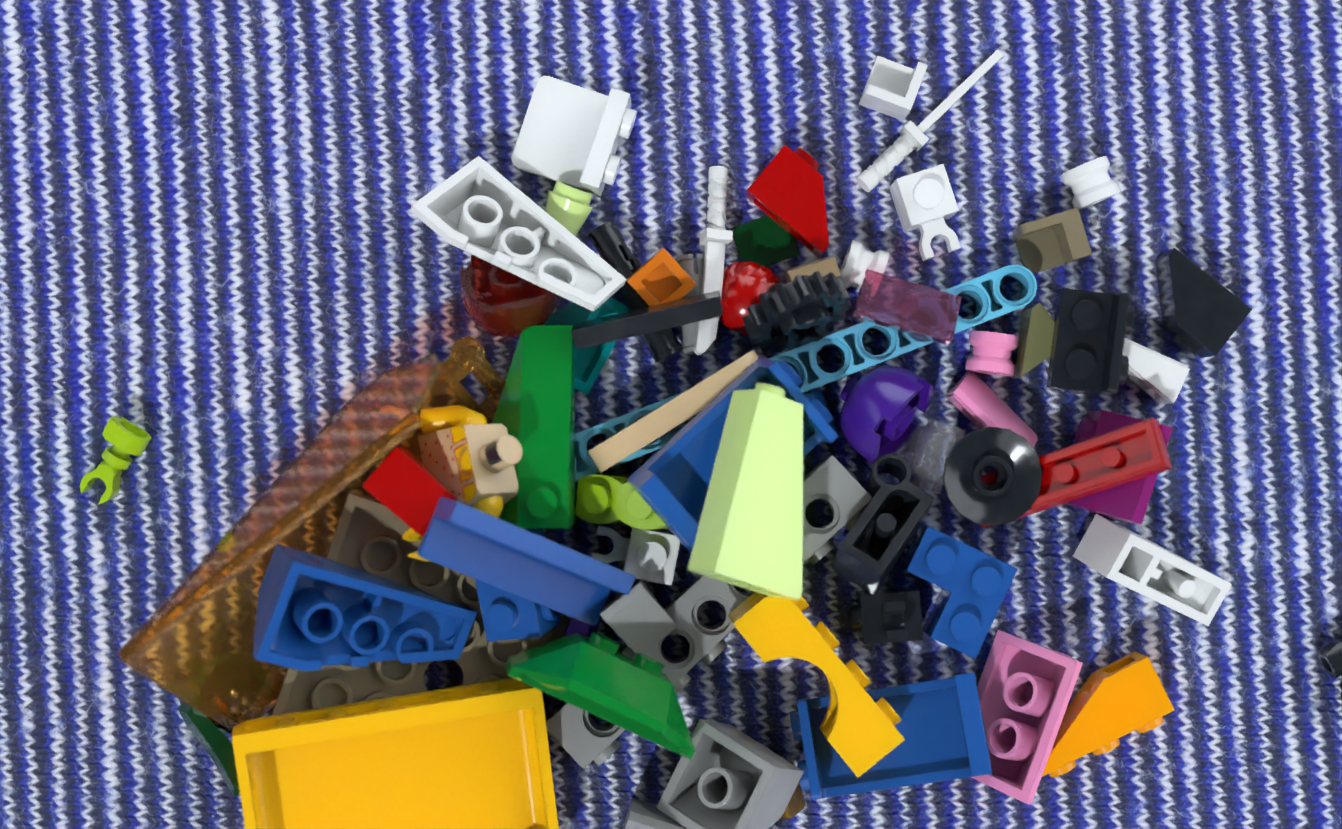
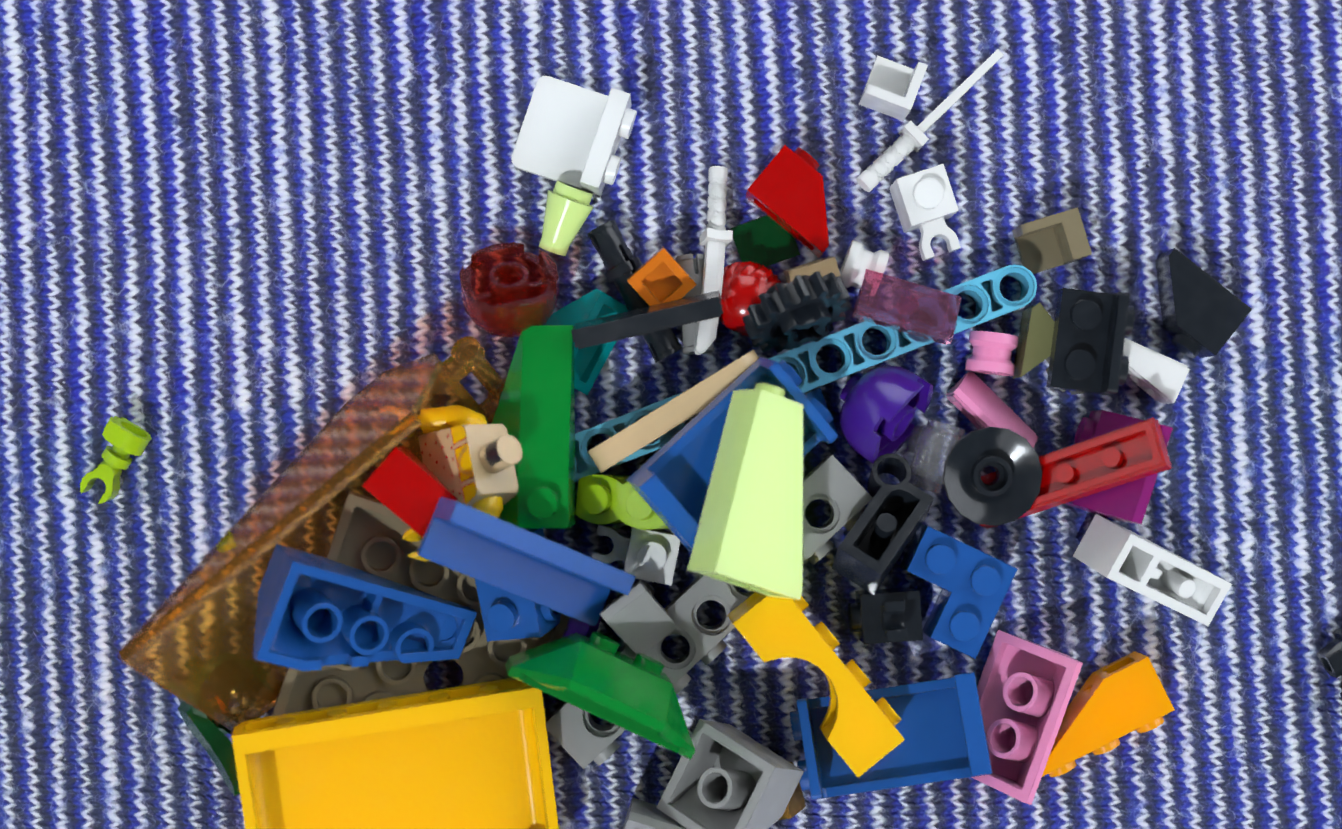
(506, 228): white wedge -> none
(1091, 183): white wheel -> none

